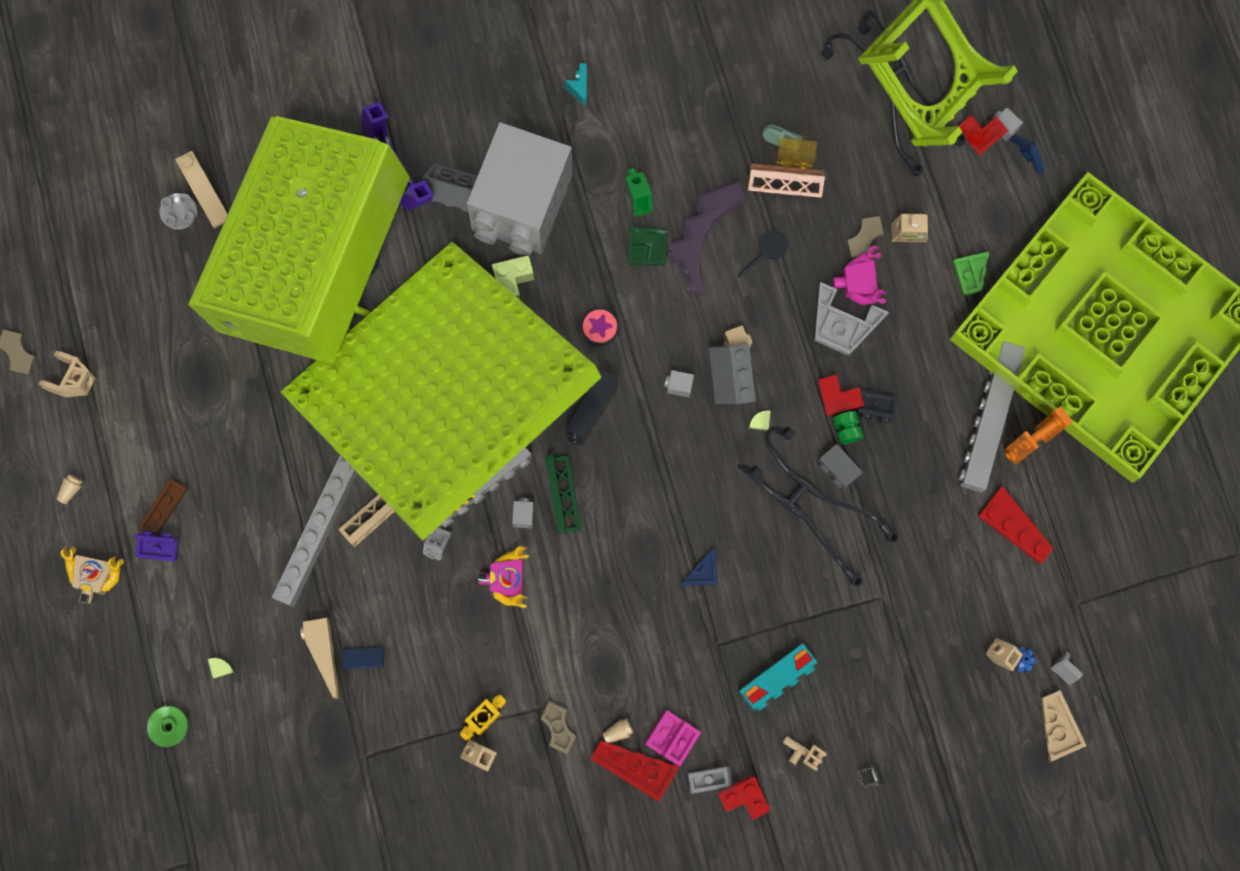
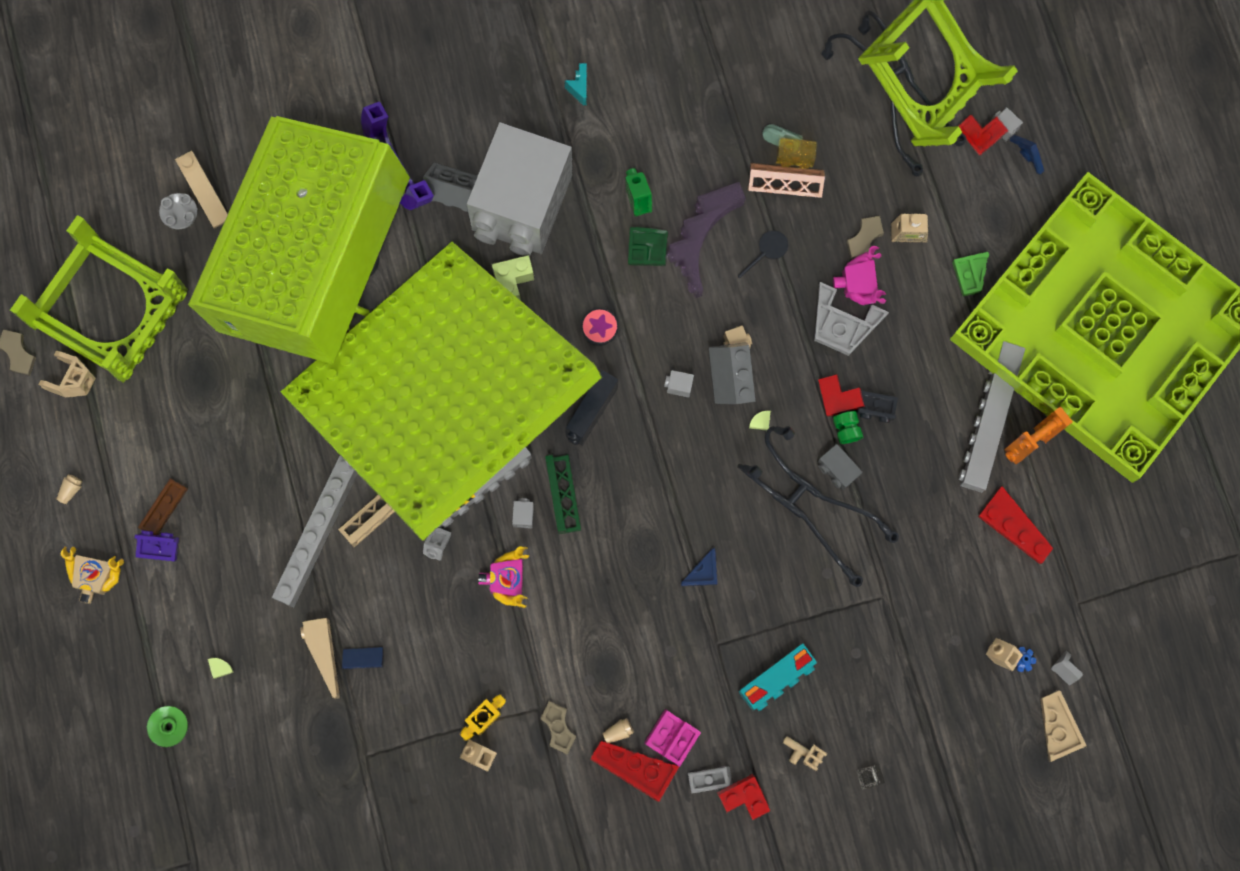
(89, 242): none -> lime arch

